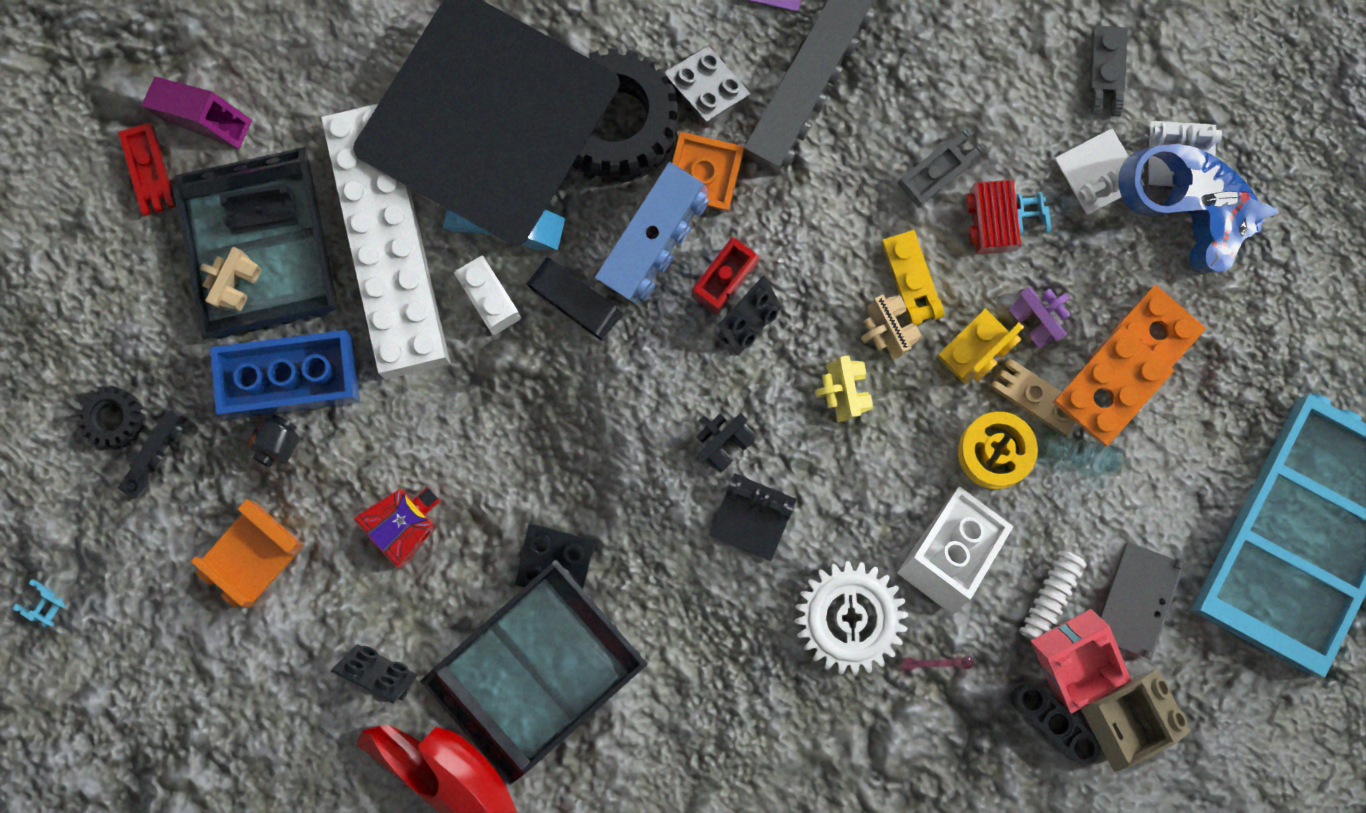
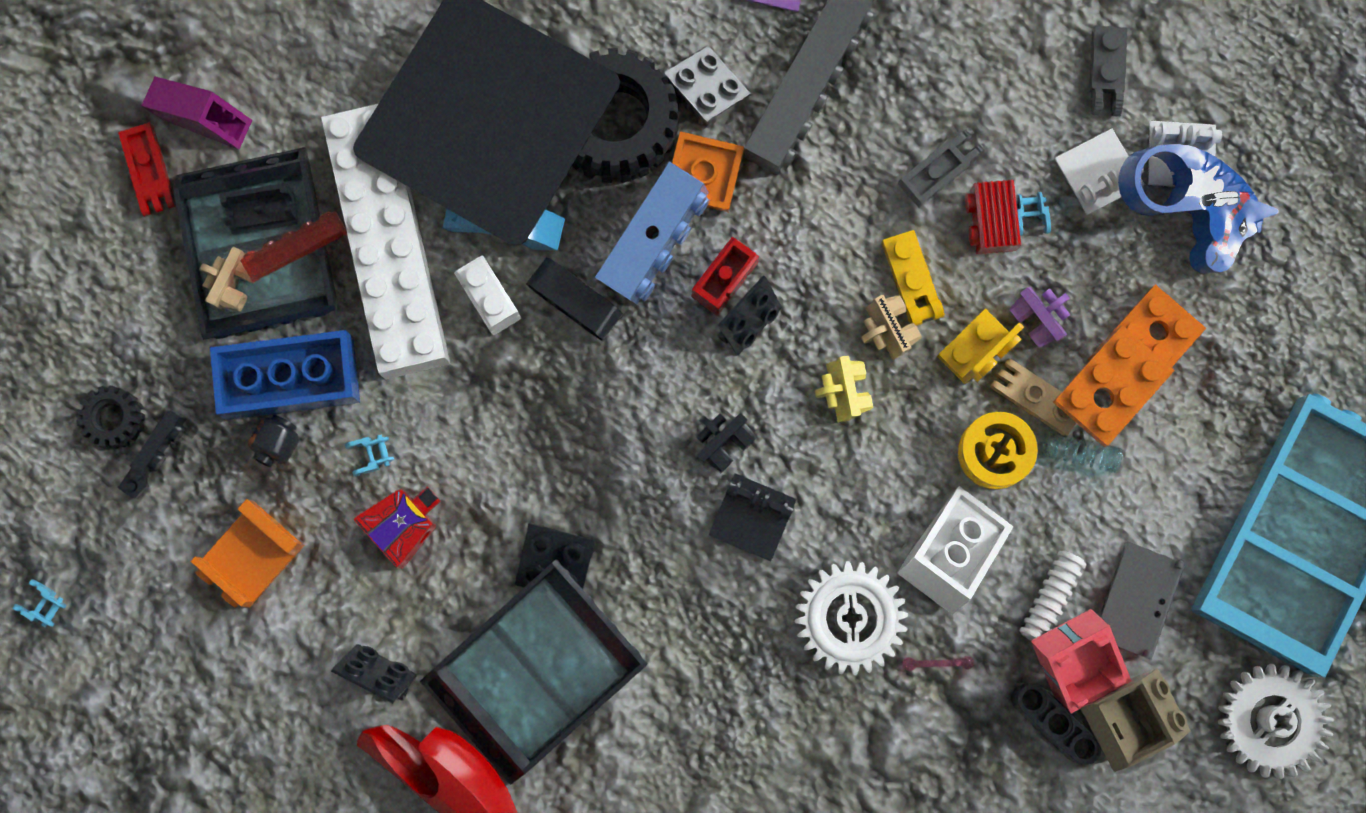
(293, 246): none -> clear red piece
(373, 465): none -> medium azure piece
(1296, 697): none -> white gear

